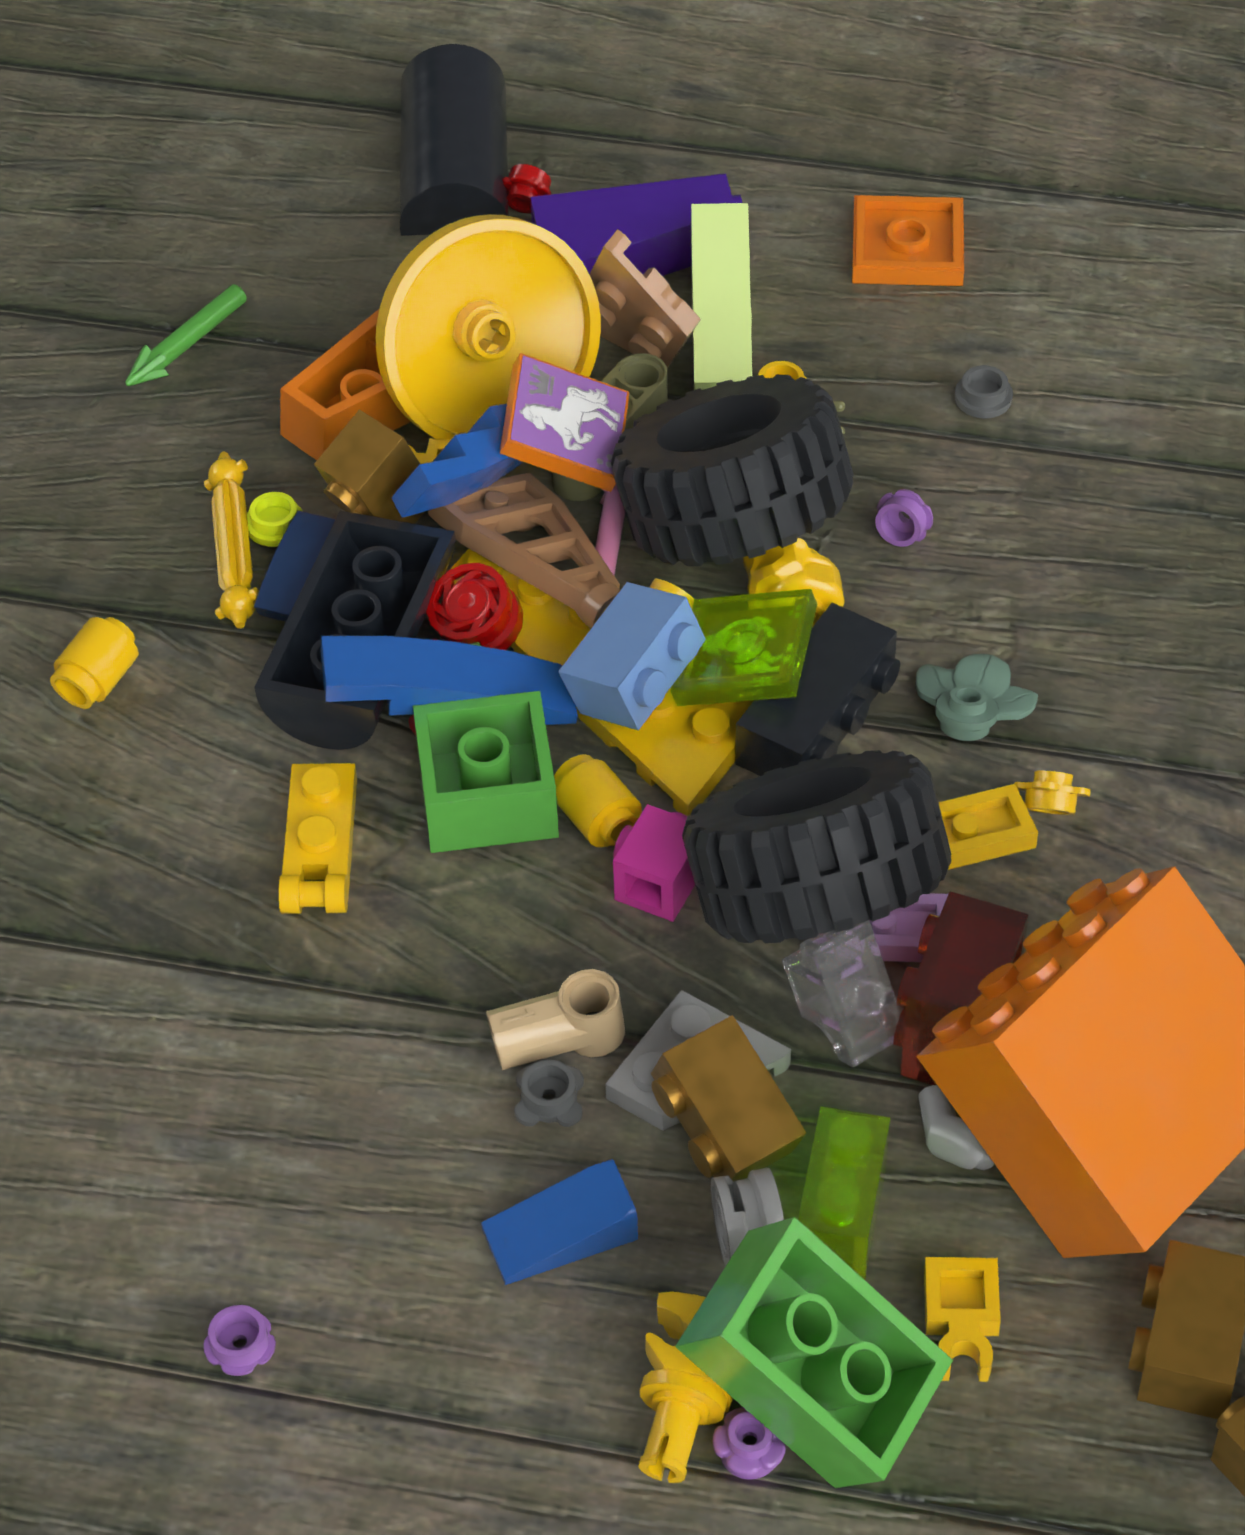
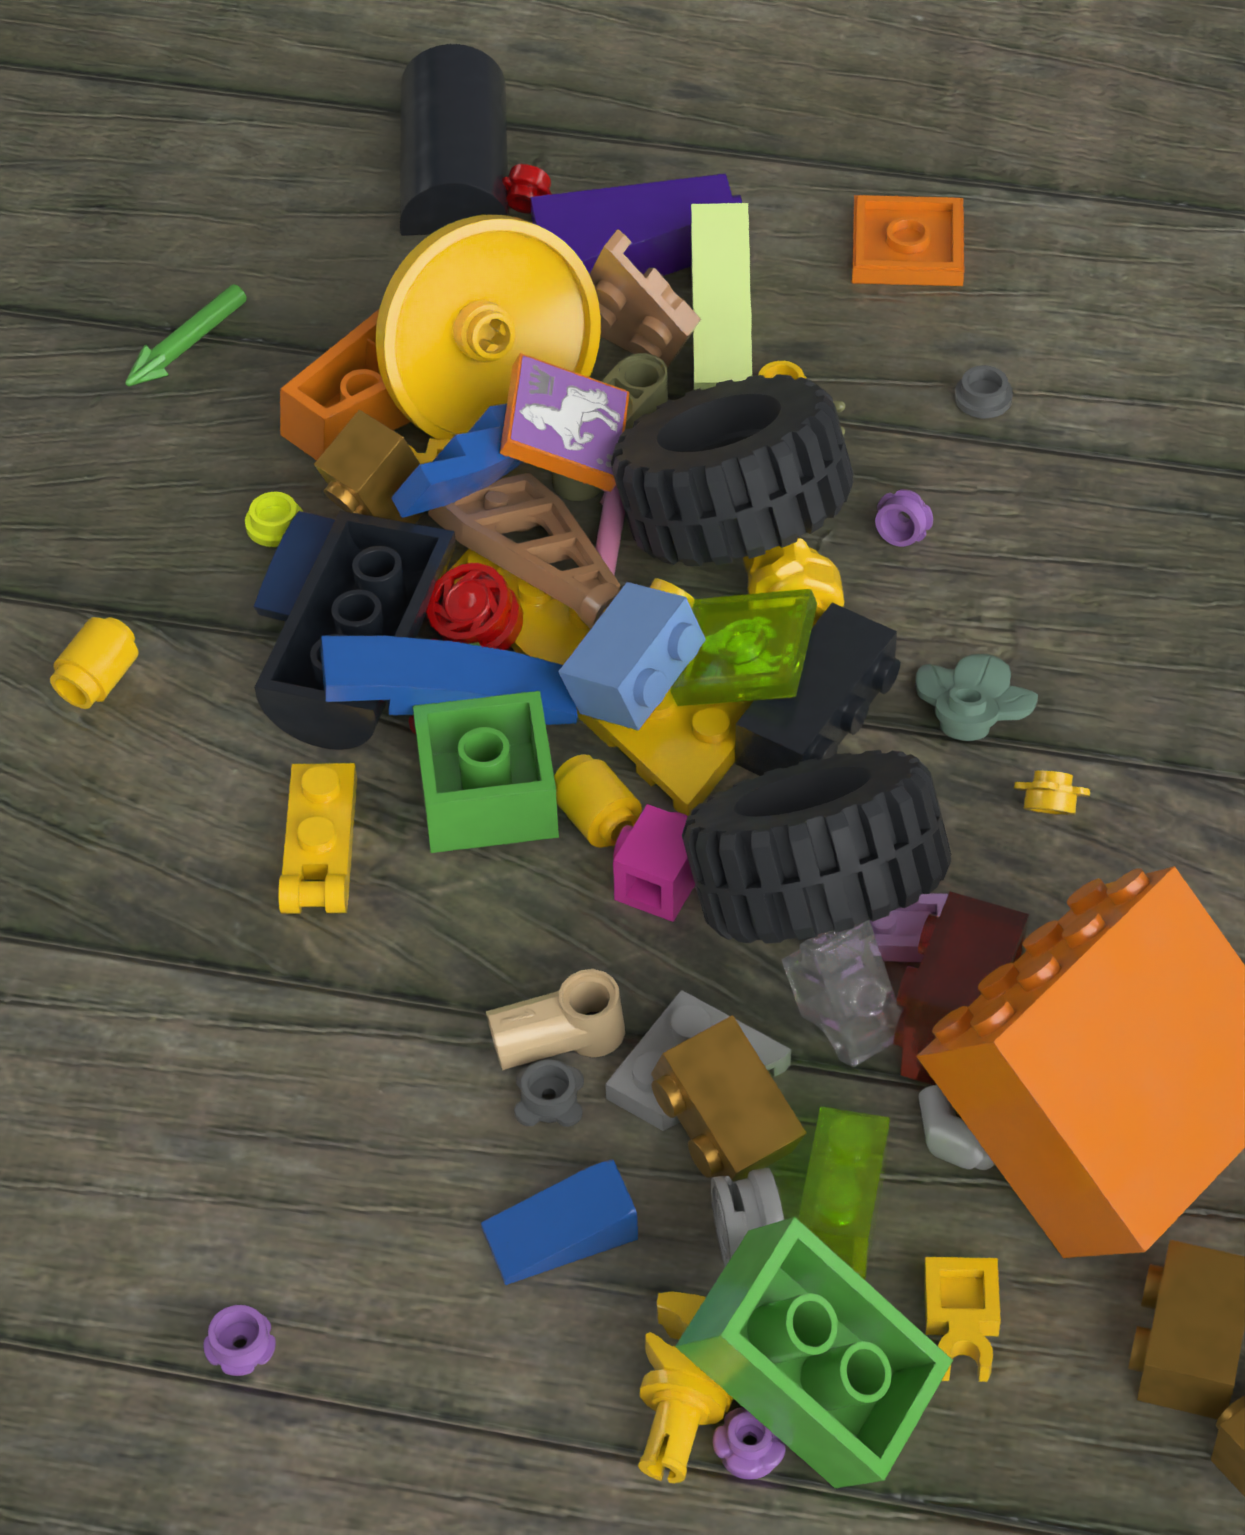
(231, 540): yellow wheel -> none
(987, 825): yellow plate -> none

